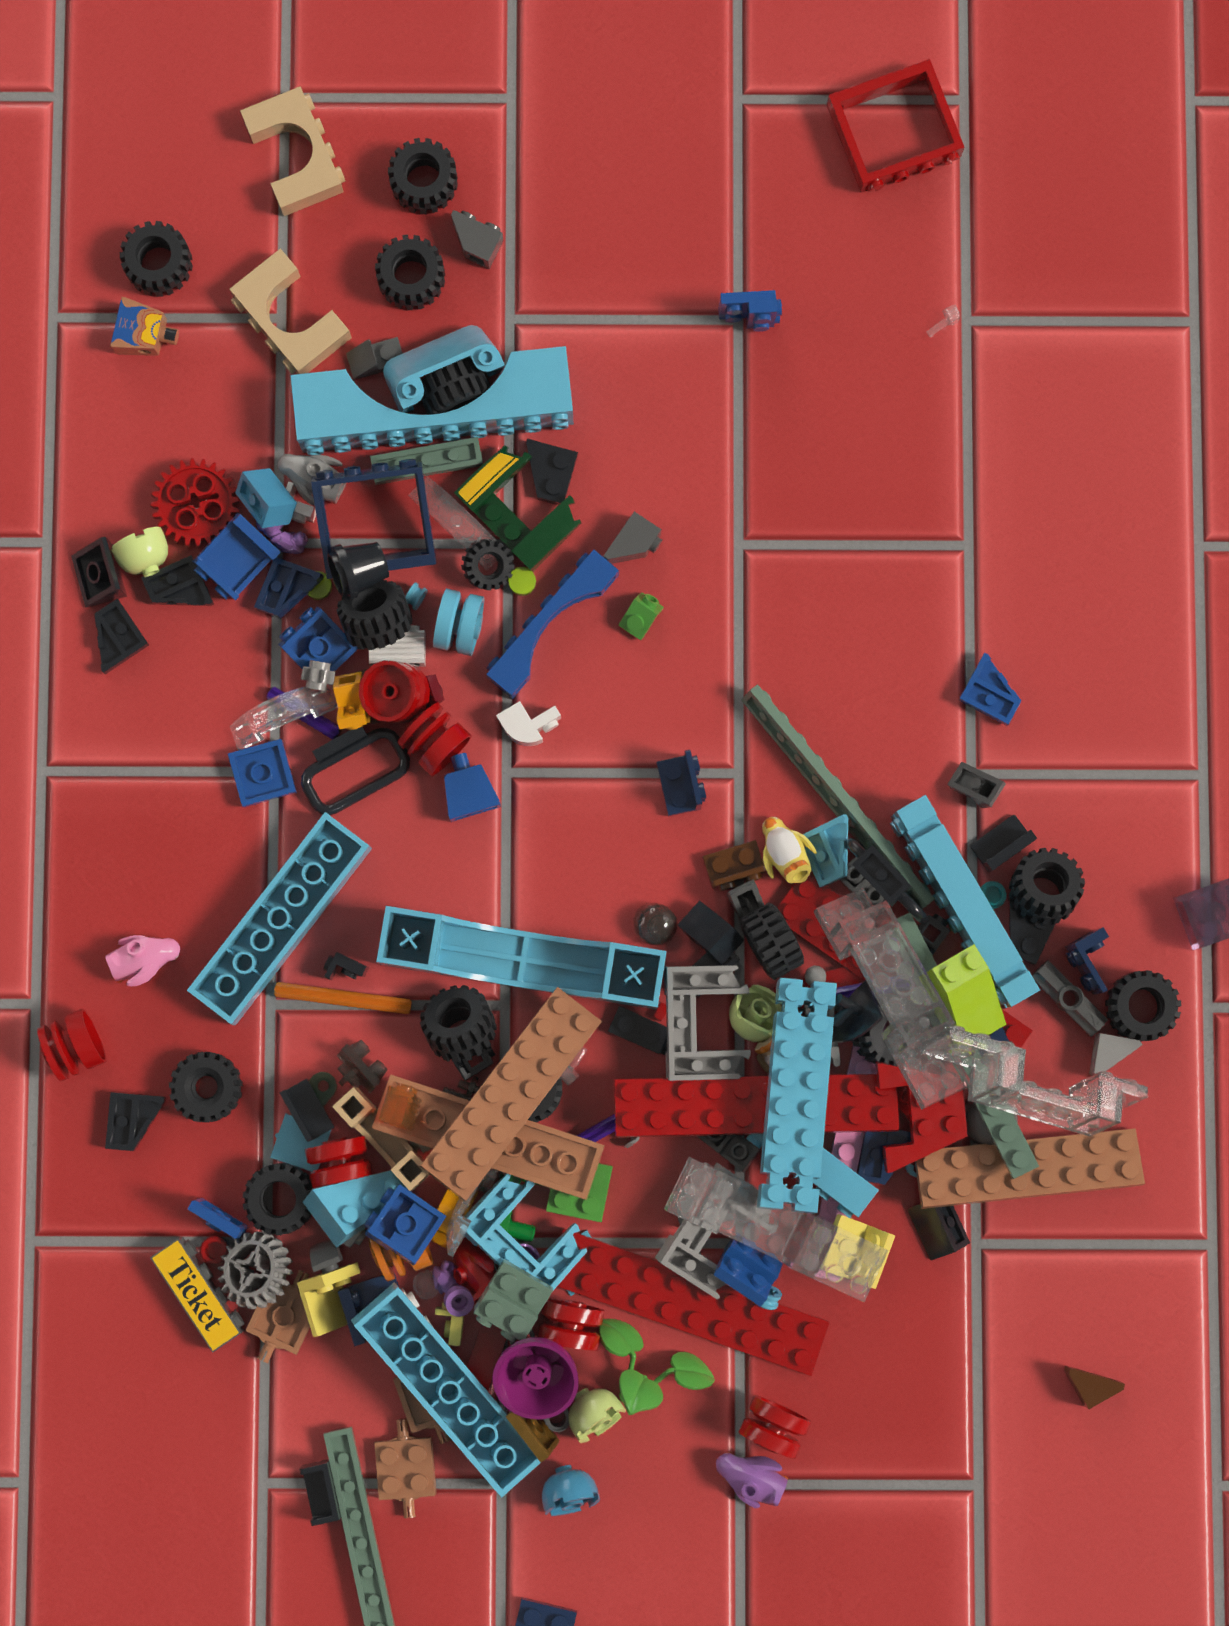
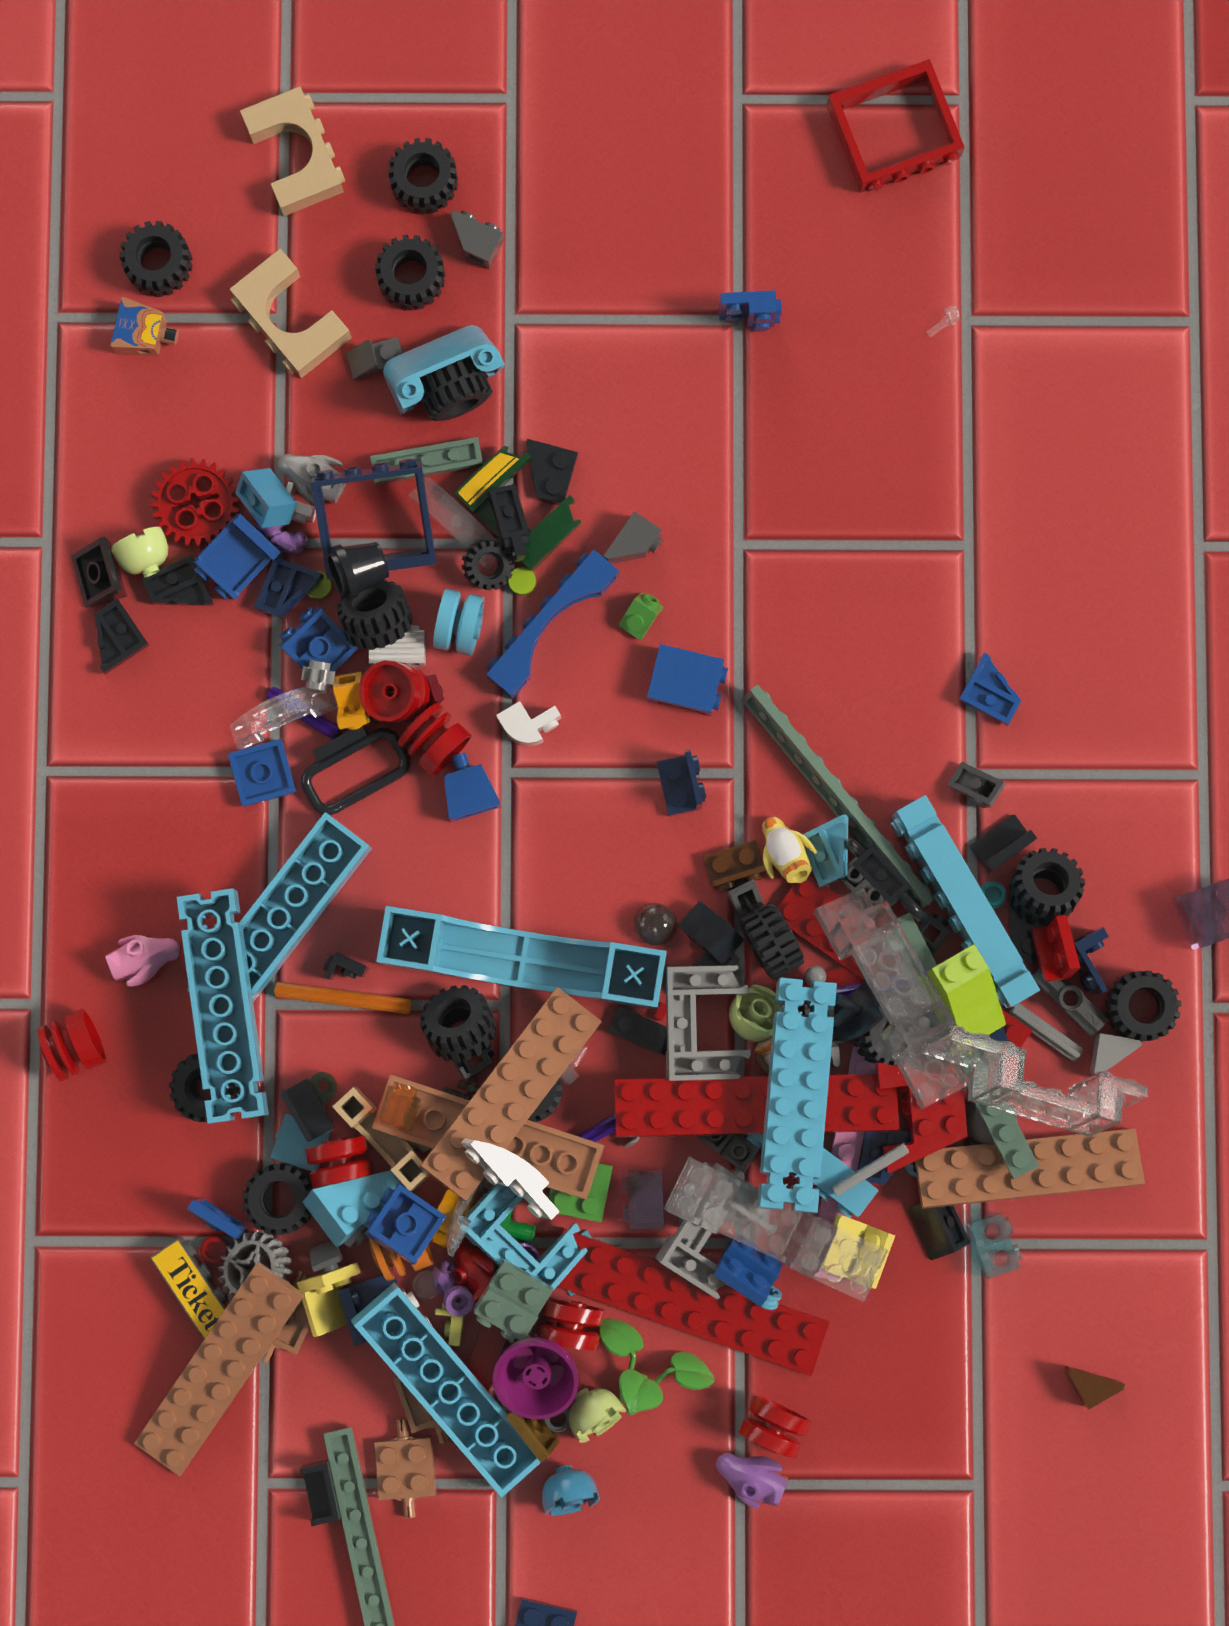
(130, 1119): black wing -> none
(219, 1368): none -> nougat plate
(222, 1006): none -> medium azure brick
(340, 416): medium azure arch -> none
(356, 1071): clear smoke hips -> none
(416, 596): medium azure bush -> none
(506, 1168): none -> white slope
(510, 520): none -> black hinge
(644, 1199): none -> slope
(687, 679): none -> blue panel
(870, 1169): none -> light grey bar
(987, 1247): none -> clear light blue brick
(1046, 1032): none -> light grey axle
(1055, 950): none -> red bracket

